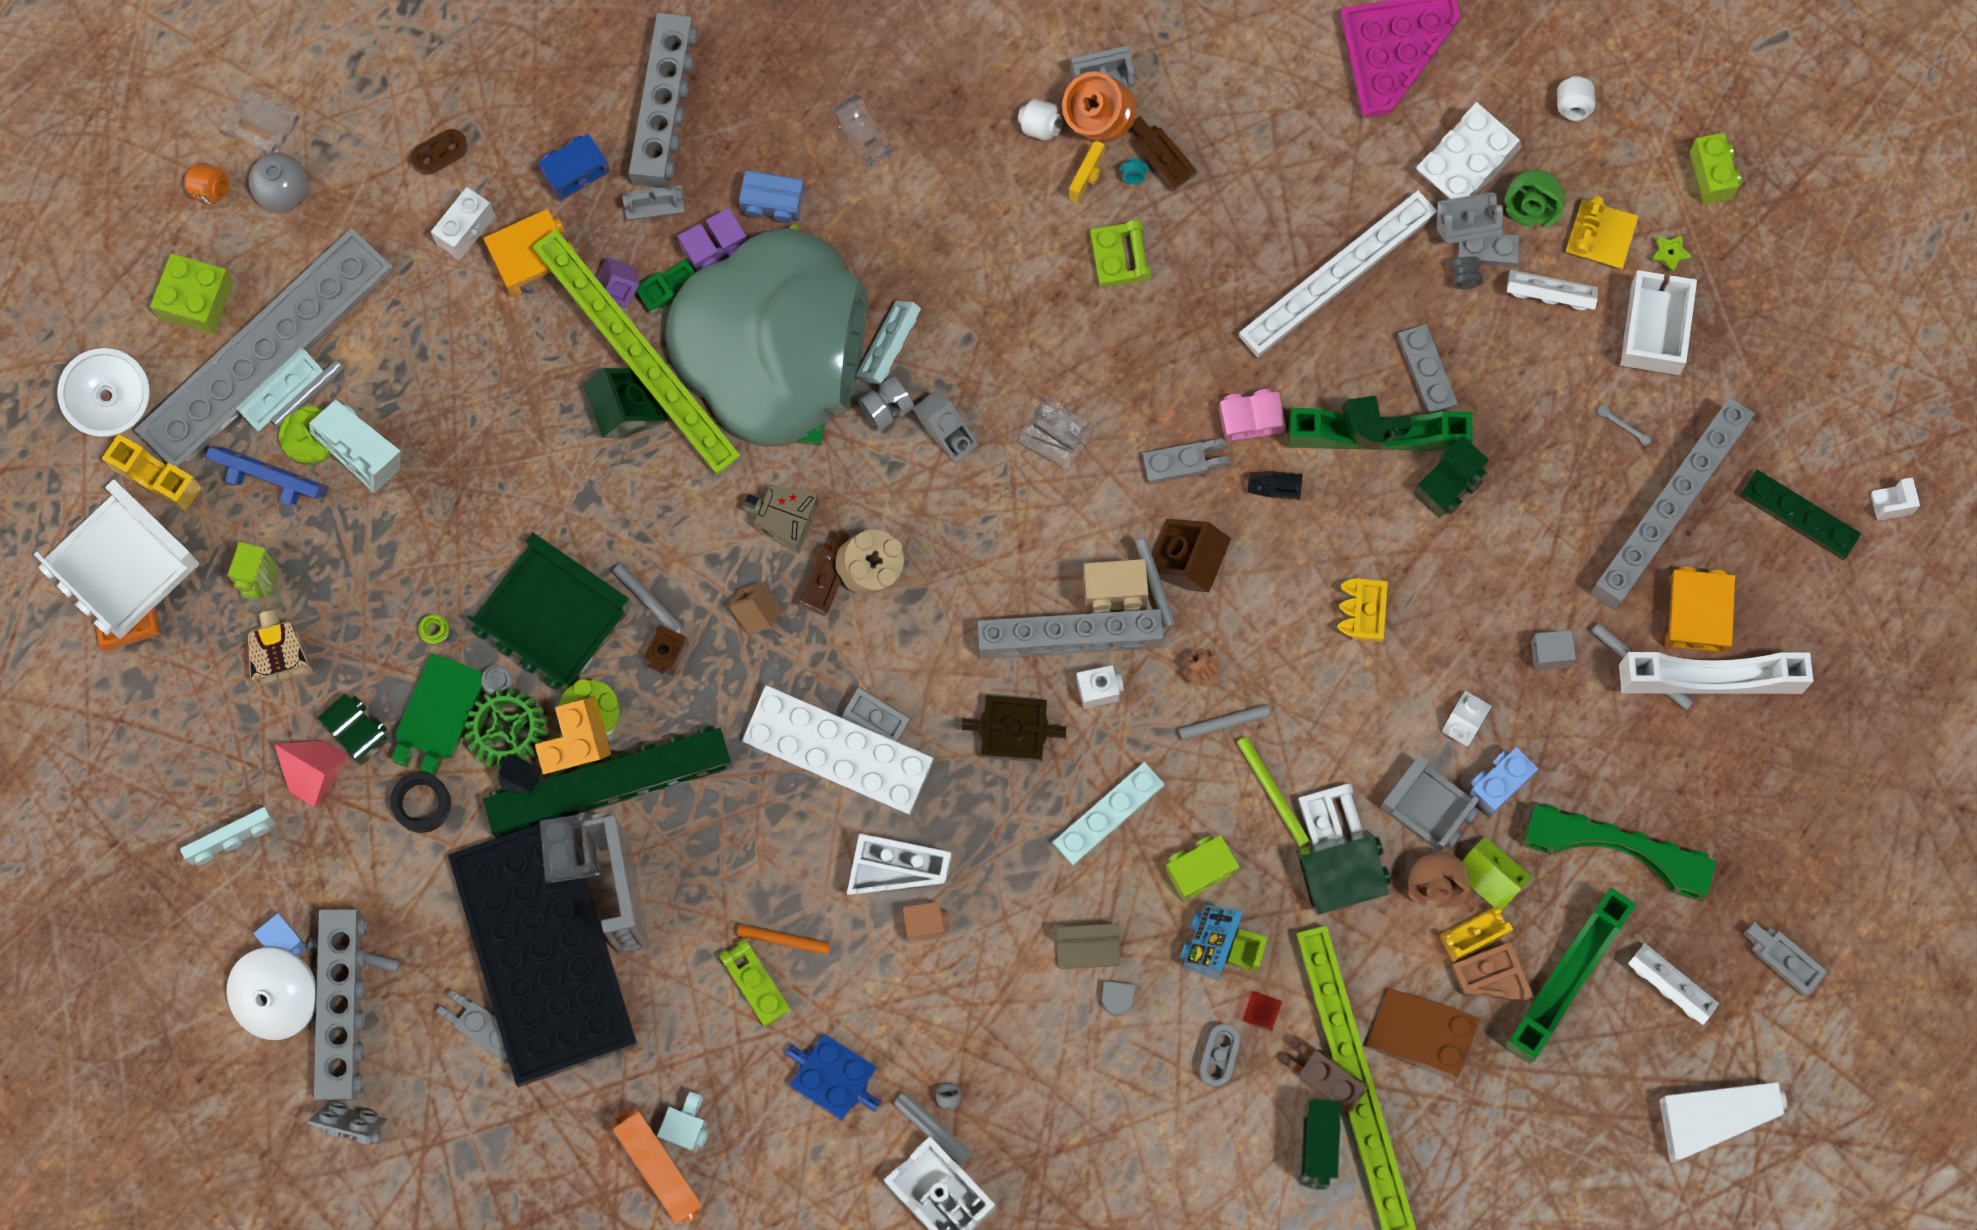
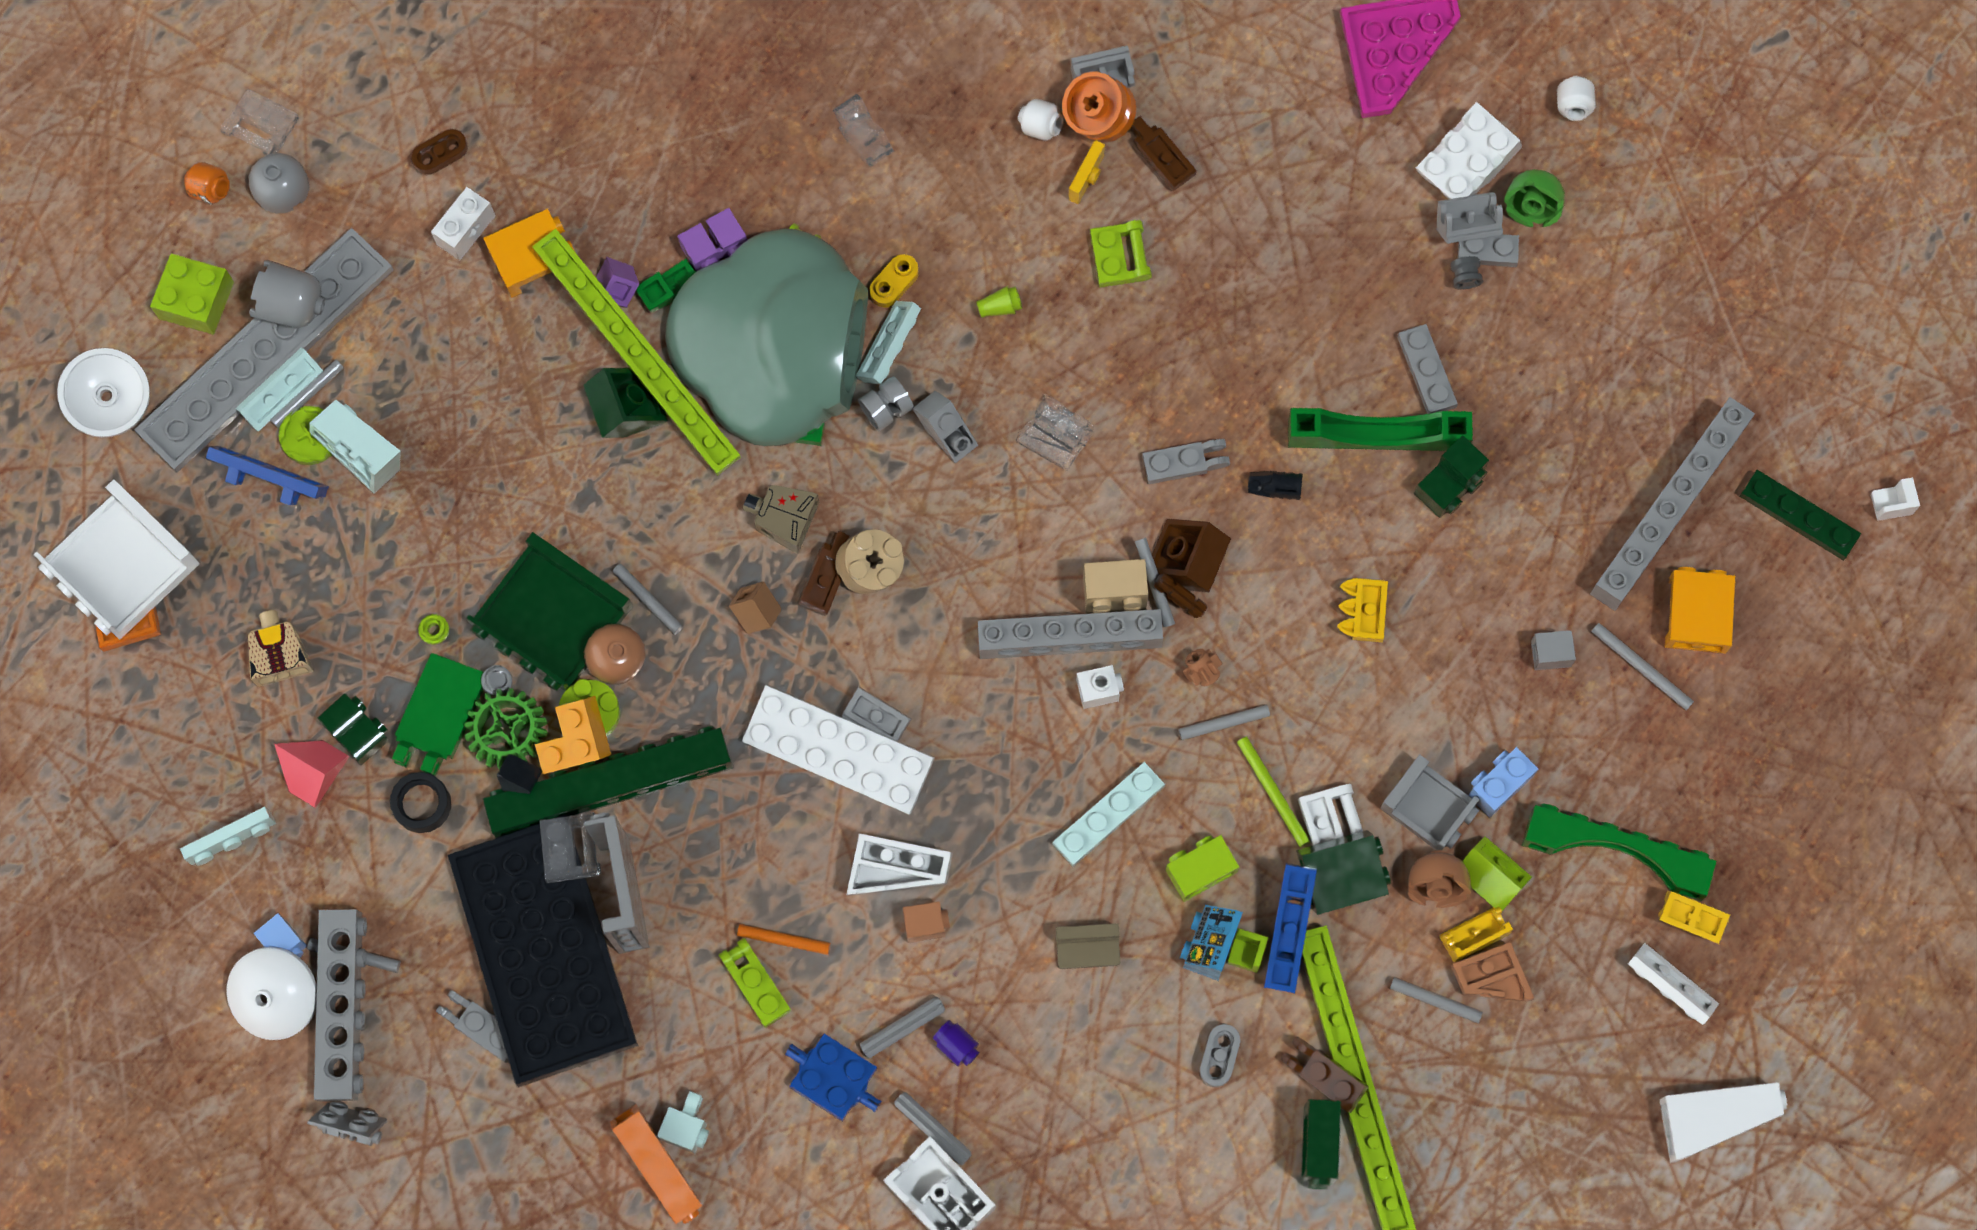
(151, 474): yellow arch -> none
(252, 571): lime brick -> none
(286, 296): none -> light grey cylinder
(573, 166): blue brick -> none
(614, 654): none -> nougat cylinder
(653, 202): light grey hinge -> none
(666, 663): reddish brown brick -> none
(668, 31): light grey brick -> none
(771, 196): medium blue brick -> none
(895, 279): none -> yellow plate
(902, 1027): none -> light grey axle
(948, 1096): light grey hinge -> none
(956, 1043): none -> dark purple brick
(1003, 302): none -> lime cone
(1013, 728): dark brown plate -> none
(1117, 997): light grey tile -> none
(1134, 171): teal plate -> none
(1180, 595): none -> reddish brown axle
(1252, 416): bright pink brick -> none
(1262, 1011): clear red plate -> none
(1290, 928): none -> blue hinge
(1337, 274): white plate -> none
(1366, 426): dark green brick -> none
(1423, 1033): dark orange slope -> none
(1436, 1000): none -> light grey bar
(1466, 718): white bracket -> none
(1552, 290): white plate -> none
(1570, 975): green arch -> none
(1602, 233): yellow hinge -> none
(1604, 411): light grey hinge -> none
(1658, 323): white piece -> none
(1667, 259): lime plate -> none
(1693, 917): none -> yellow hinge
(1714, 168): lime brick -> none
(1758, 675): white arch -> none
(1785, 958): light grey hinge -> none

